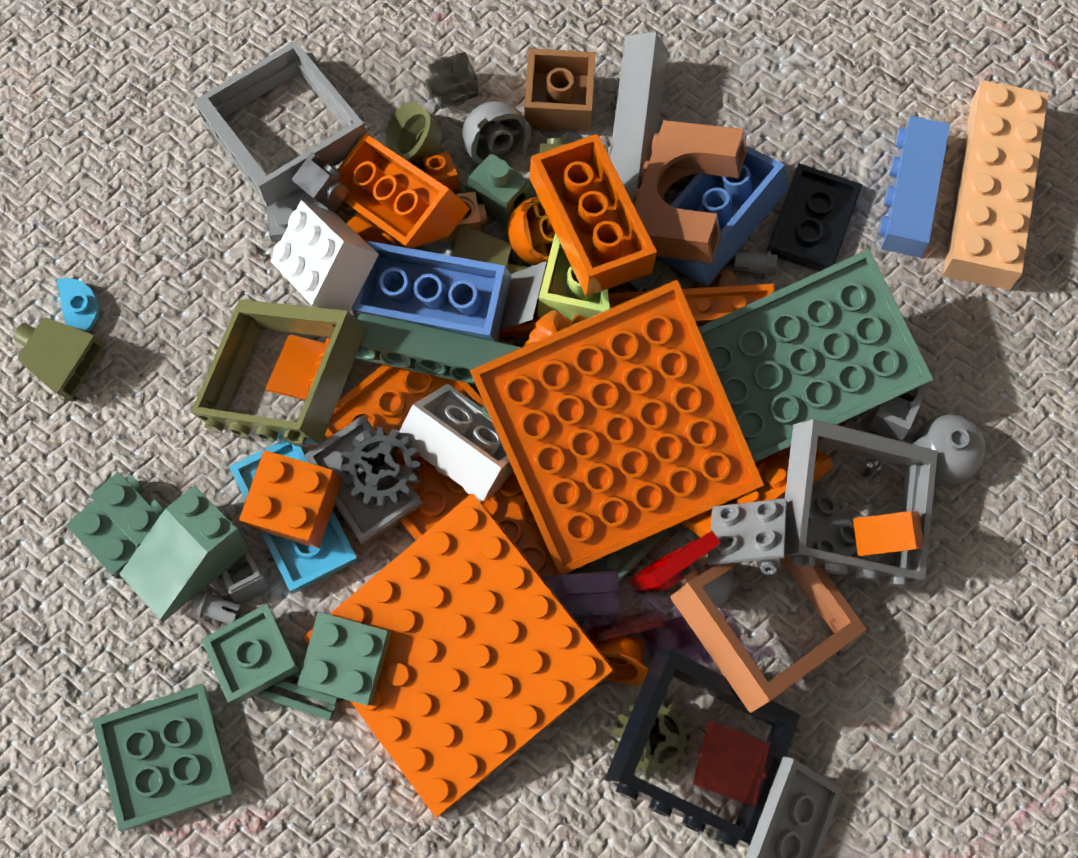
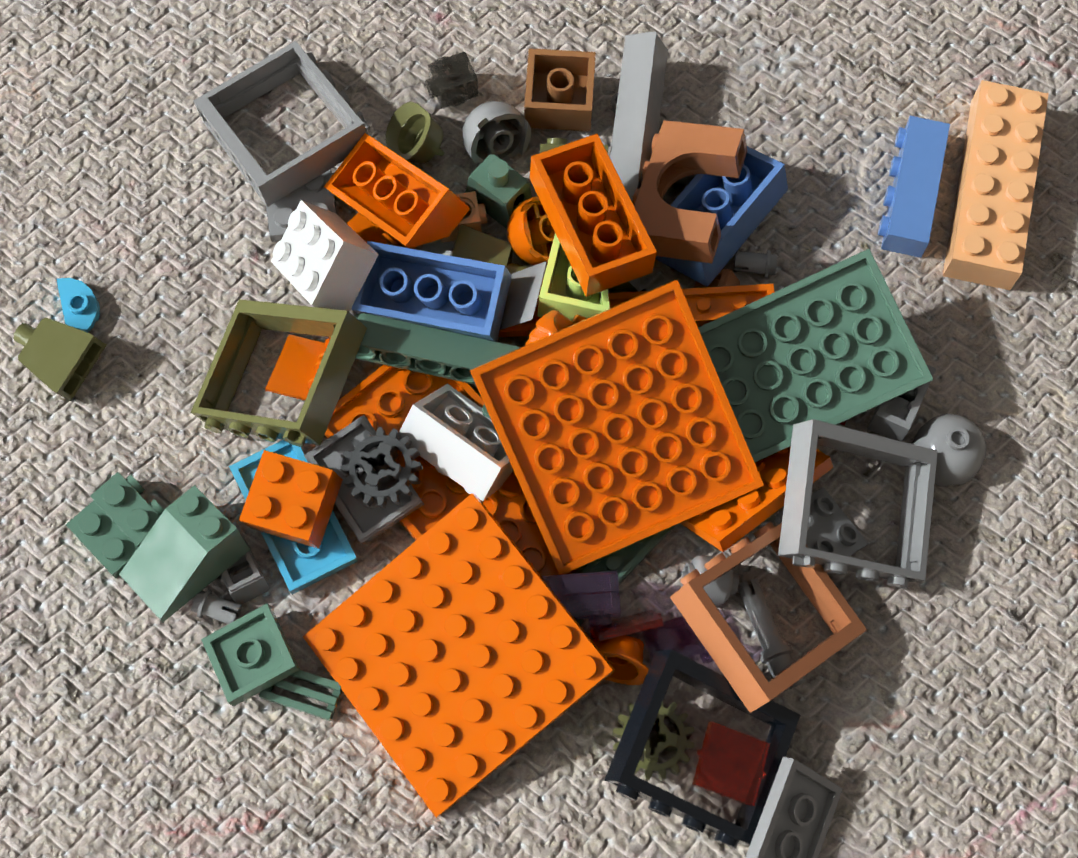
(162, 757): sand green plate -> none
(321, 182): flat silver brick -> none
(344, 658): sand green plate -> none
(443, 170): orange plate -> none
(667, 569): red wing -> none
(750, 534): light grey hinge -> none
(775, 651): none -> light grey pin
(814, 218): black tile -> none
(888, 533): orange slope -> none

